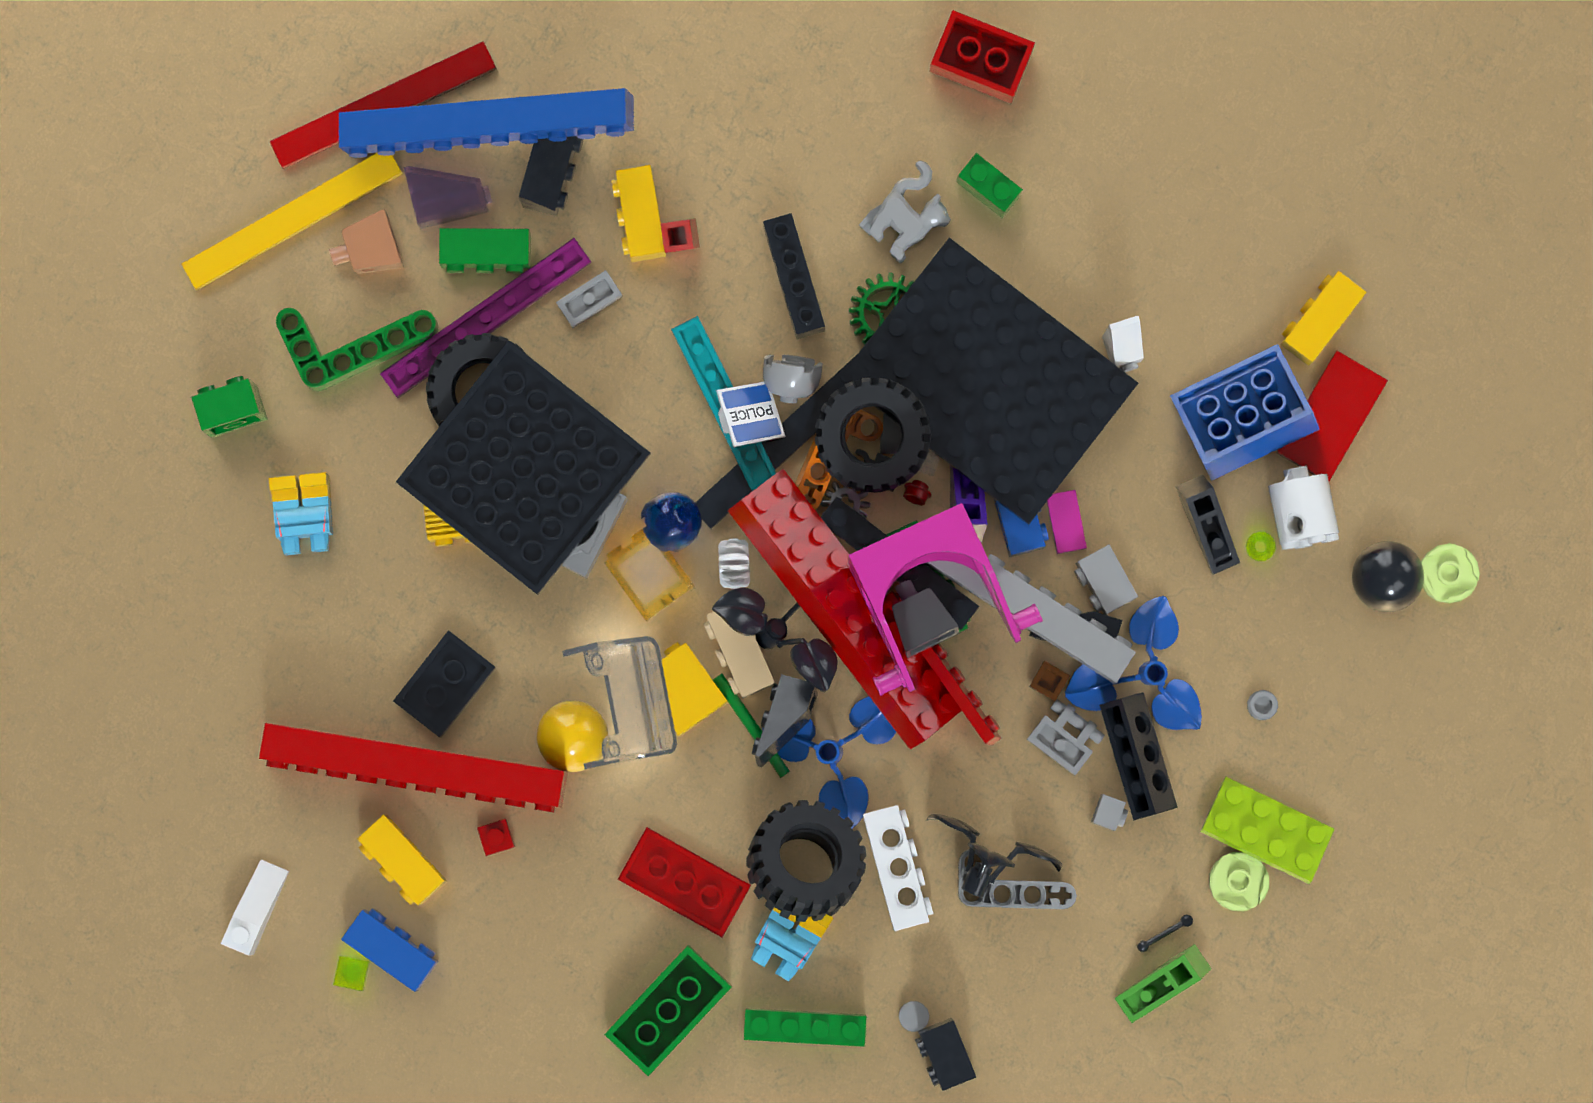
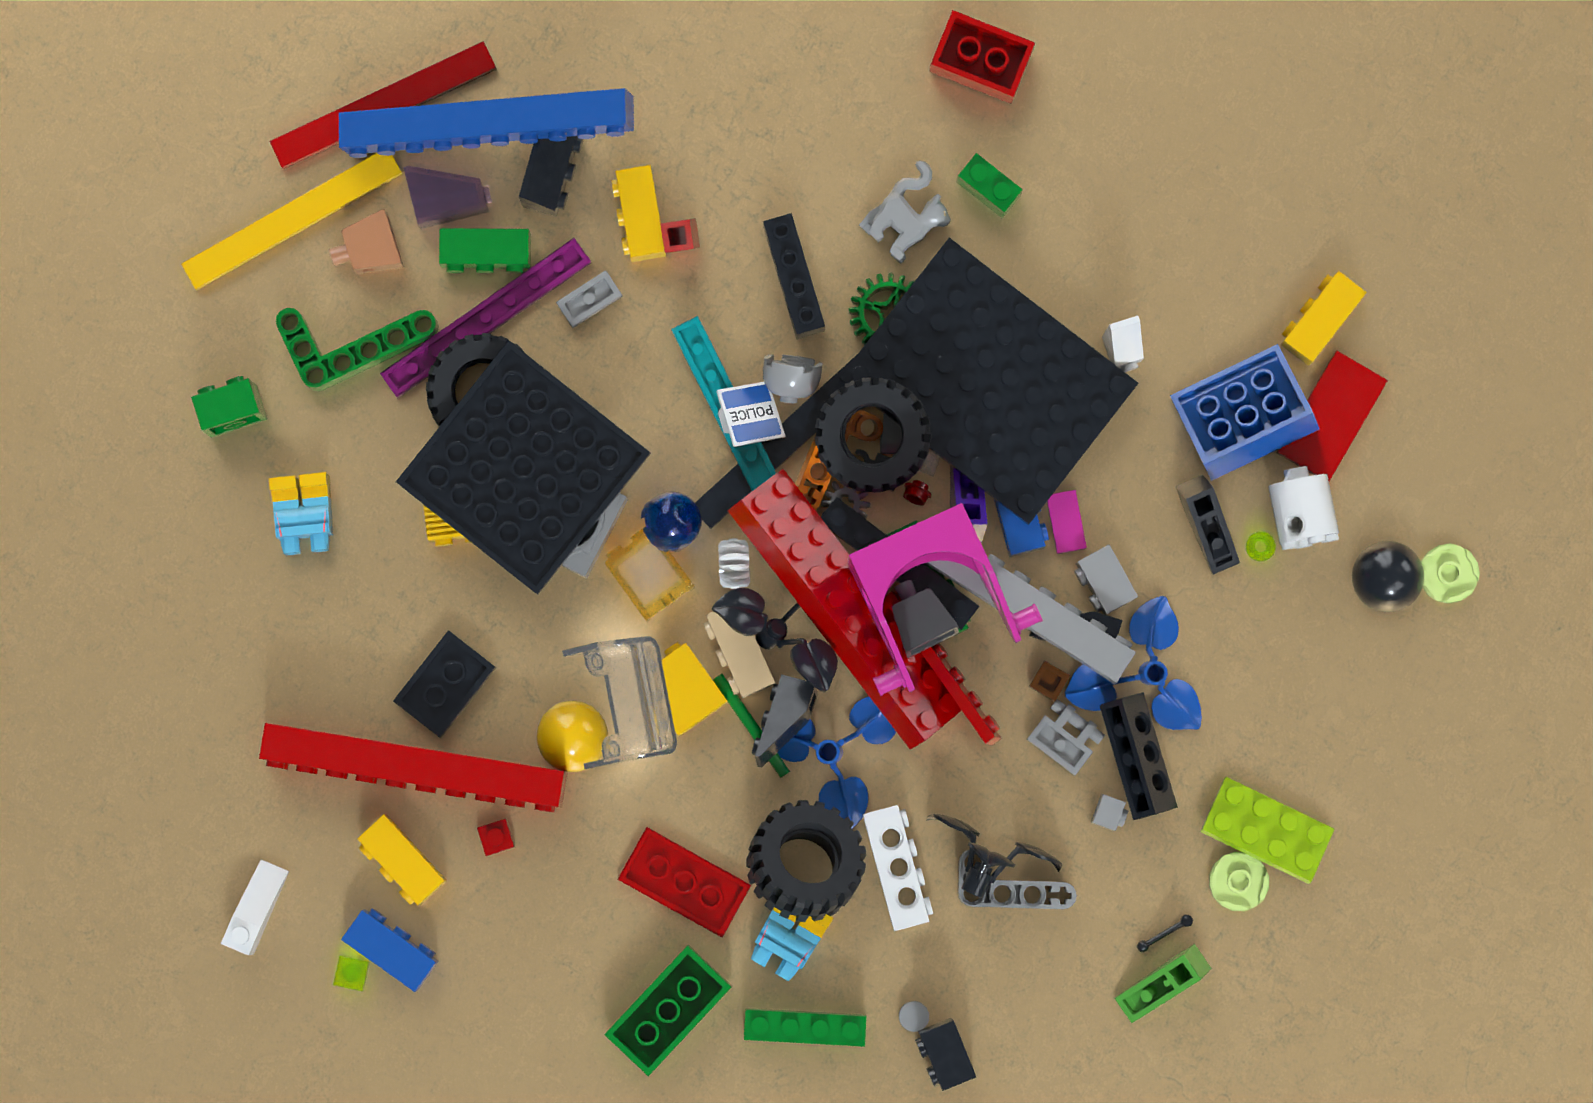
(1262, 705): light grey tile -> none

